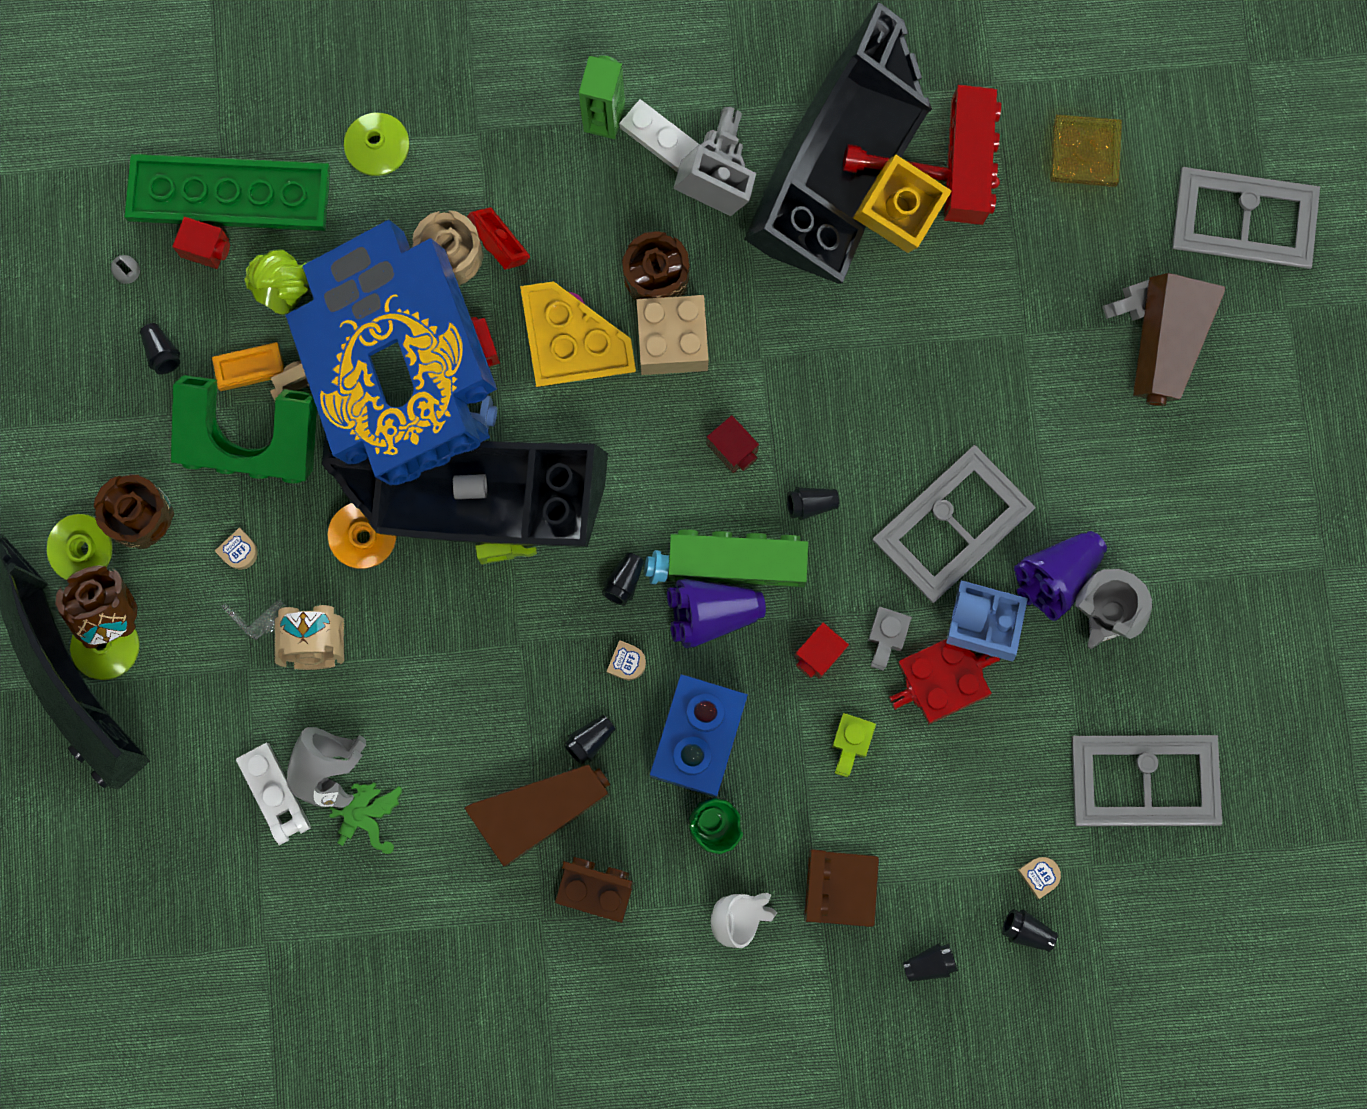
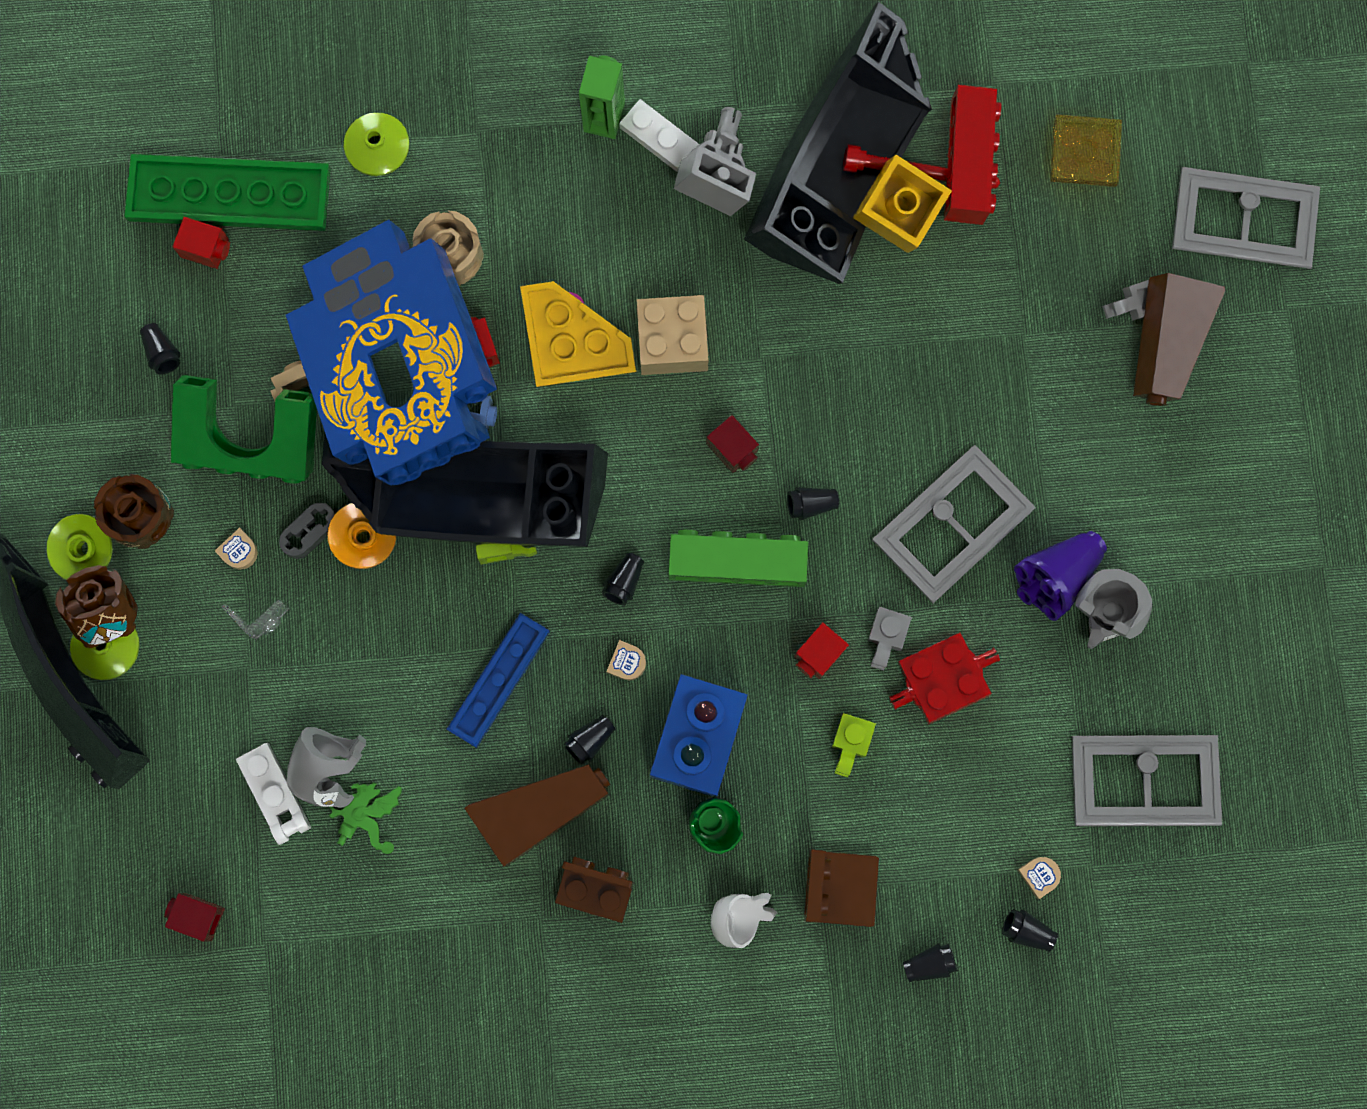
(118, 272): light grey hinge -> none
(193, 916): none -> dark red brick
(248, 366): light orange tile -> none
(276, 281): lime hair -> none
(301, 525): none -> dark grey beam
(309, 638): tan brick -> none
(470, 486): light grey hinge -> none
(498, 238): red plate -> none
(498, 680): none -> blue tile
(656, 266): reddish brown brick -> none
(656, 567): medium azure plate -> none
(711, 610): dark purple cone -> none
(987, 621): medium blue plate -> none

